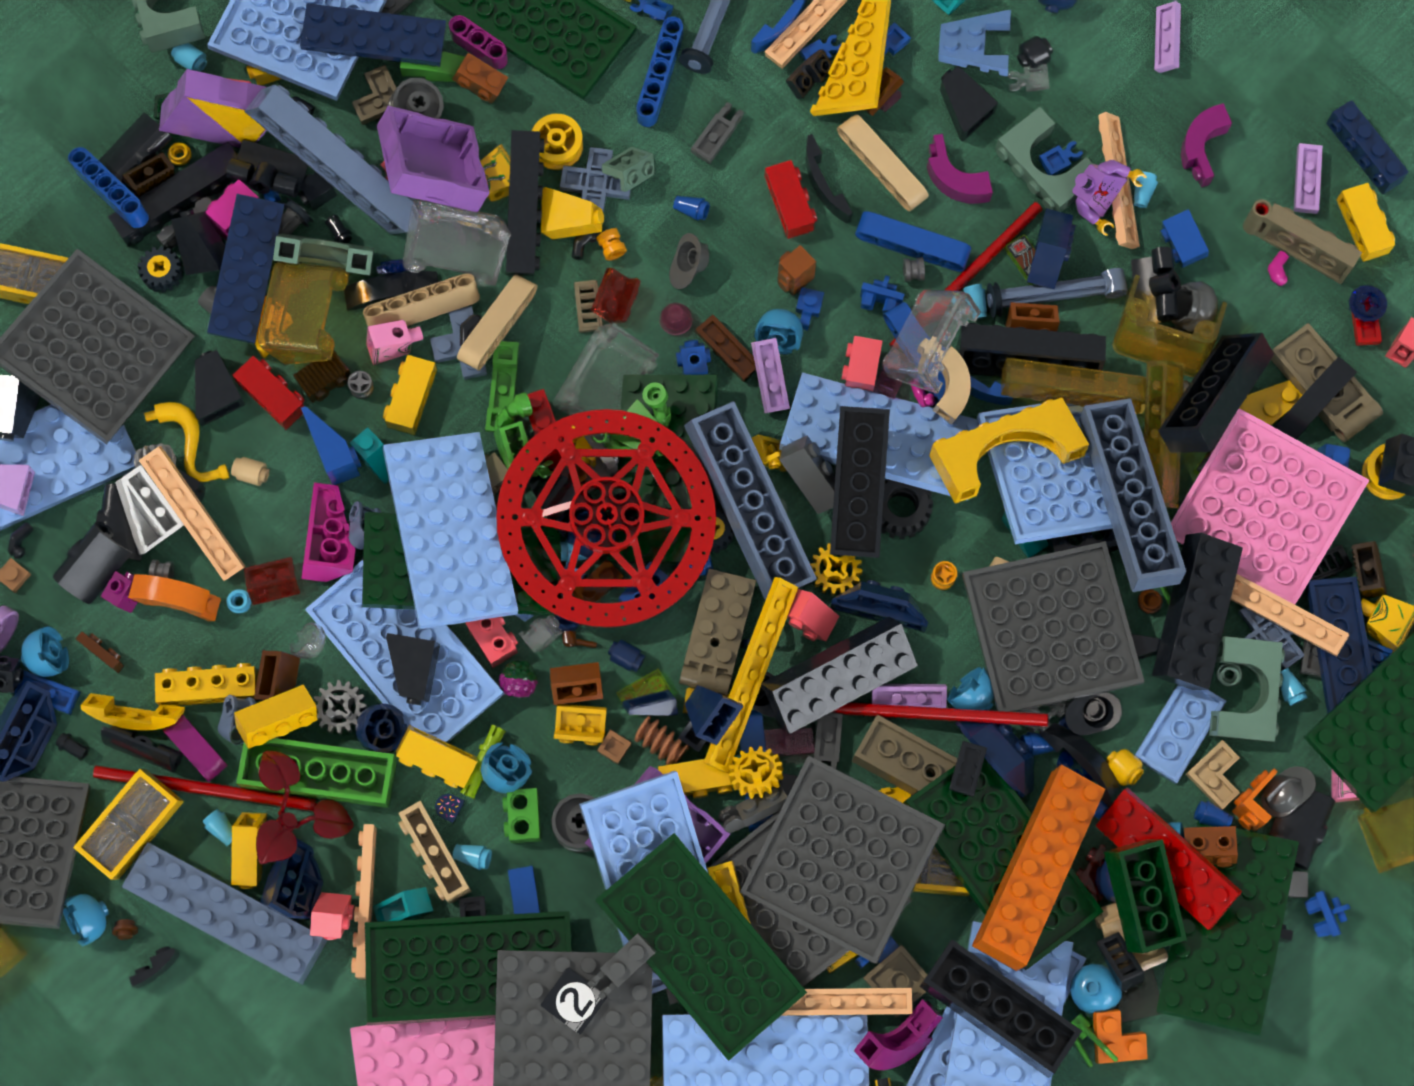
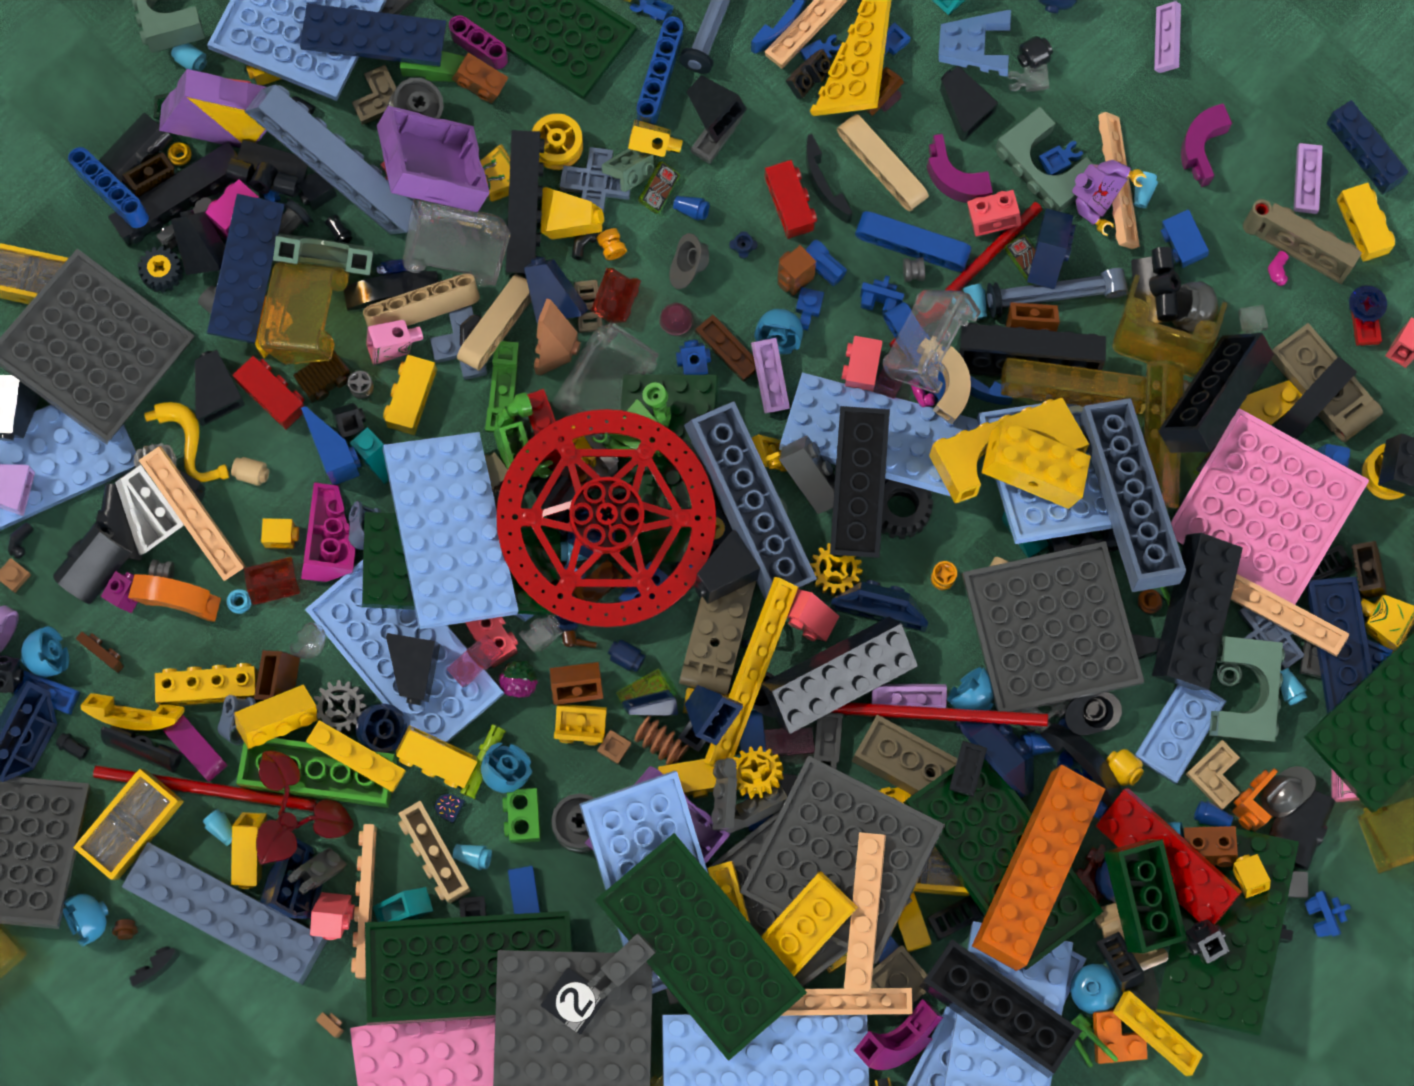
(279, 533): none -> yellow brick
(318, 870): none -> dark grey hinge
(331, 1024): none -> medium nougat plate
(348, 420): none -> black brick
(355, 756): none -> yellow plate
(474, 661): none -> clear pink slope
(549, 282): none -> dark blue slope
(556, 341): none -> nougat wedge
(643, 135): none -> yellow torso
(658, 187): none -> tile
(715, 106): none -> black slope
(724, 794): none -> dark grey hinge
(726, 569): none -> black slope
(743, 237): none -> dark blue plate
(808, 922): none -> yellow tile
(826, 265): none -> blue piece
(865, 918): none -> light nougat plate
(913, 926): none -> yellow slope
(935, 926): none -> black slope
(994, 213): none -> coral brick
(1036, 464): none -> yellow brick
(1157, 1033): none -> yellow plate
(1206, 941): none -> black brick
(1251, 875): none -> yellow brick
(1253, 319): none -> clear plate

